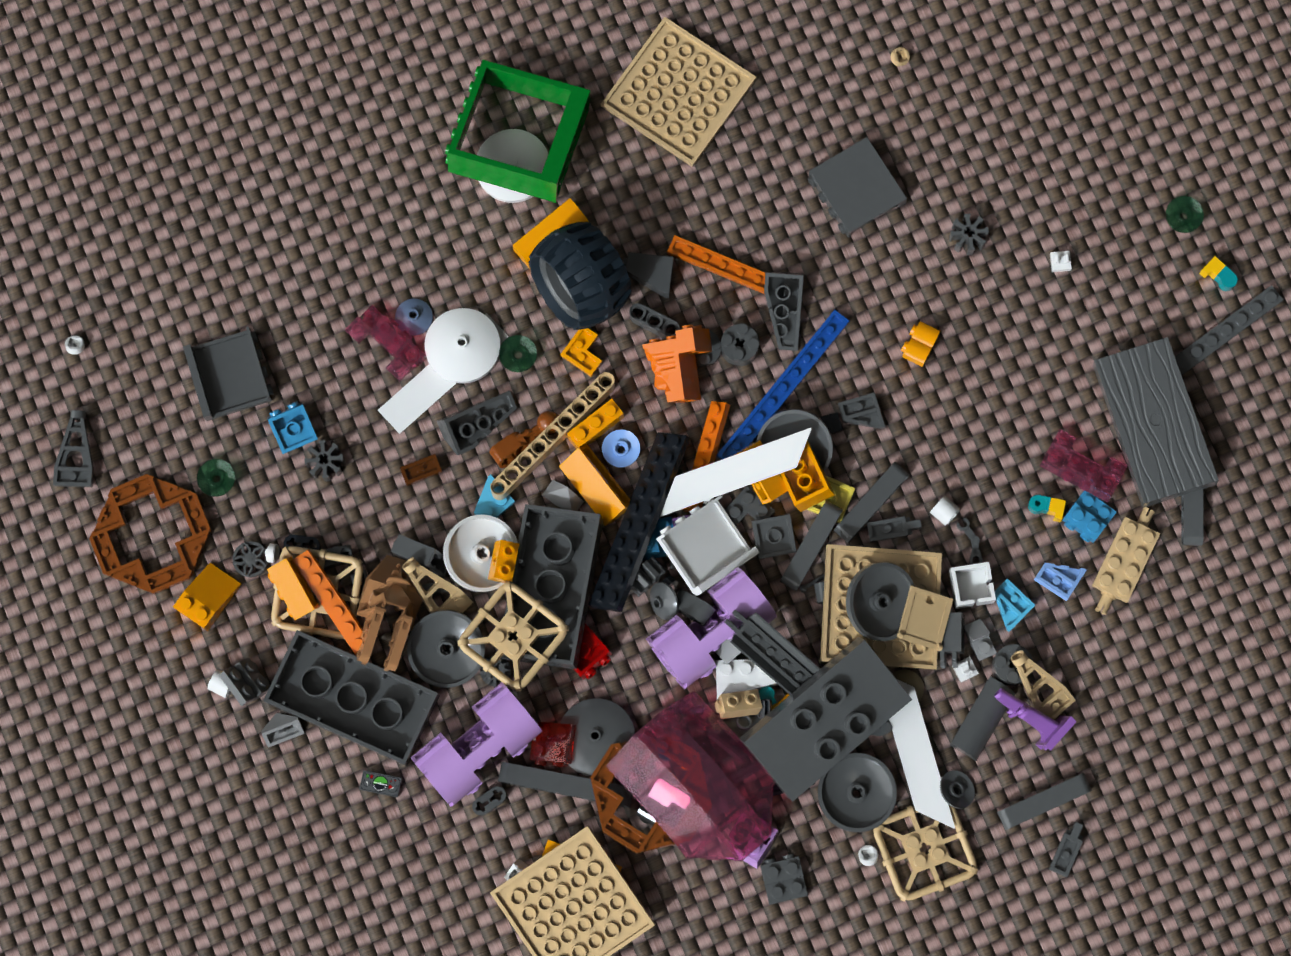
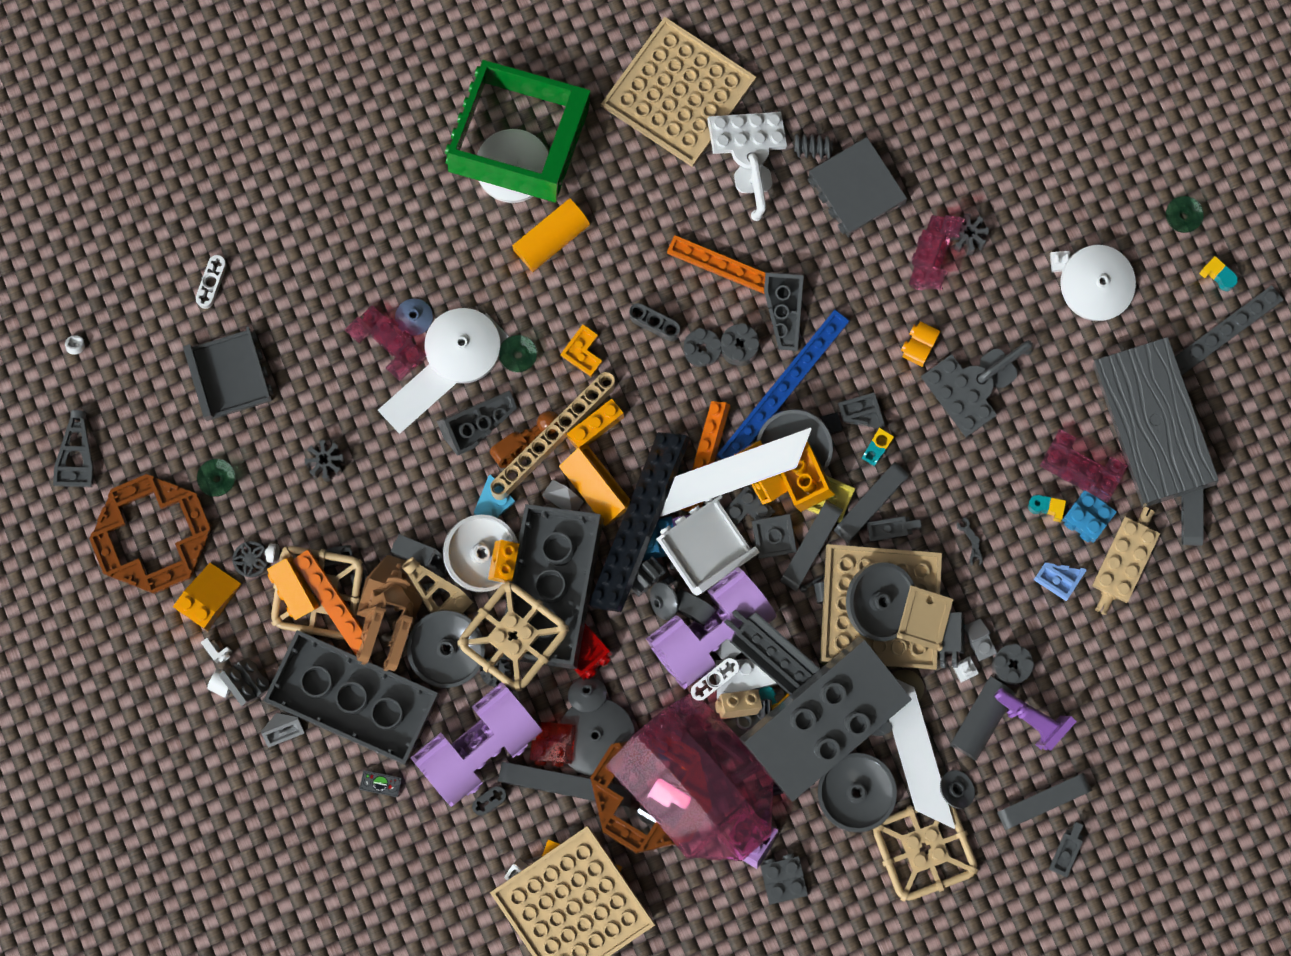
(202, 293): none -> white beam
(212, 648): none -> white bracket
(292, 427): dark azure plate -> none
(302, 540): black beam -> none
(421, 470): reddish brown plate -> none
(580, 275): black wheel -> none
(587, 701): none -> dark grey dish
(623, 439): light blue dish -> none
(651, 271): dark grey slope -> none
(675, 362): orange brick -> none
(700, 684): none -> white beam
(751, 137): none -> white plate
(813, 146): none -> dark grey piece
(868, 855): white tile -> none
(877, 447): none -> leg
(900, 56): tan tile -> none
(932, 250): none -> clear pink bracket
(945, 510): white piece -> none
(964, 396): none -> dark grey plate
(970, 585): white piece -> none
(1012, 604): medium azure wing -> none
(1054, 703): tan plate -> none
(1082, 283): none -> white dish

